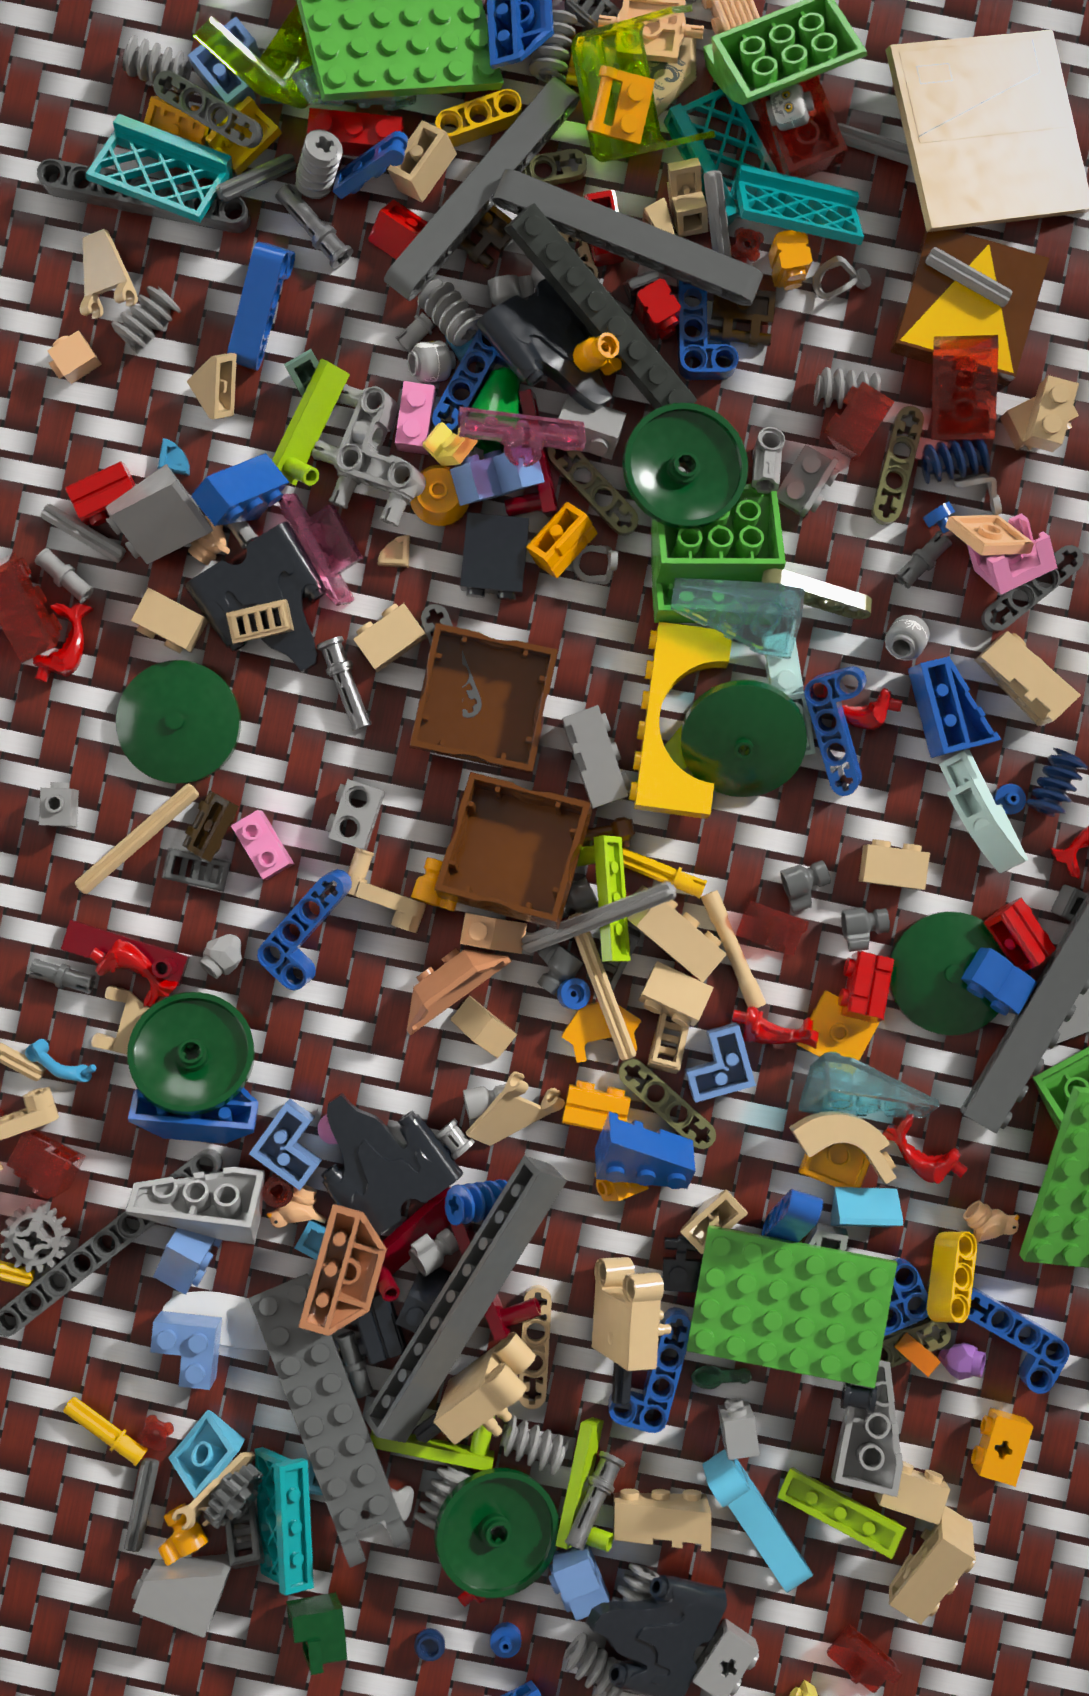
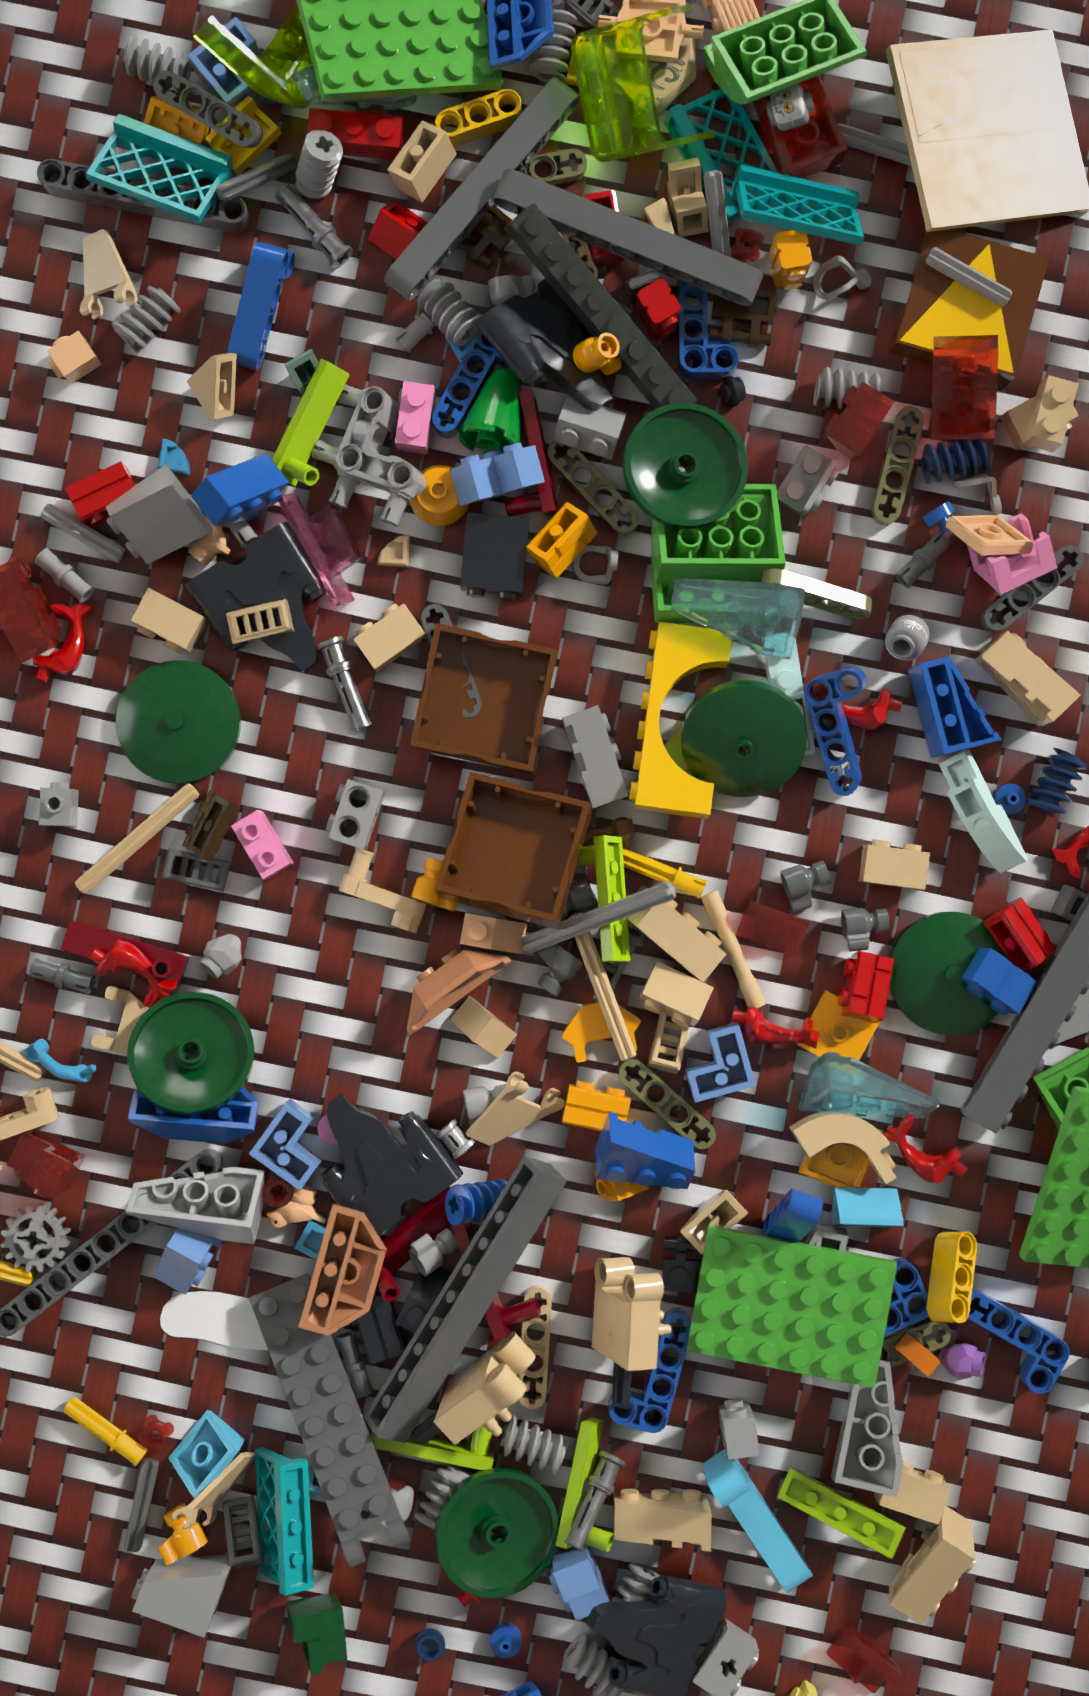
(195, 1340): medium blue brick -> none
(233, 1496): dark grey gear -> none
(307, 923): blue beam -> none
(371, 164): blue plate -> none
(431, 361): light grey head -> none
(448, 447): light yellow bracket -> none
(520, 433): clear pink plate -> none
(573, 994): blue tile -> none
(630, 108): light orange plate -> none
(711, 1377): clear green piece -> none
(732, 390): none -> black plate
(767, 460): light grey piece -> none
(858, 1397): black bush -> none
(989, 1222): light nougat animal -> none
(1006, 1461): light orange brick -> none

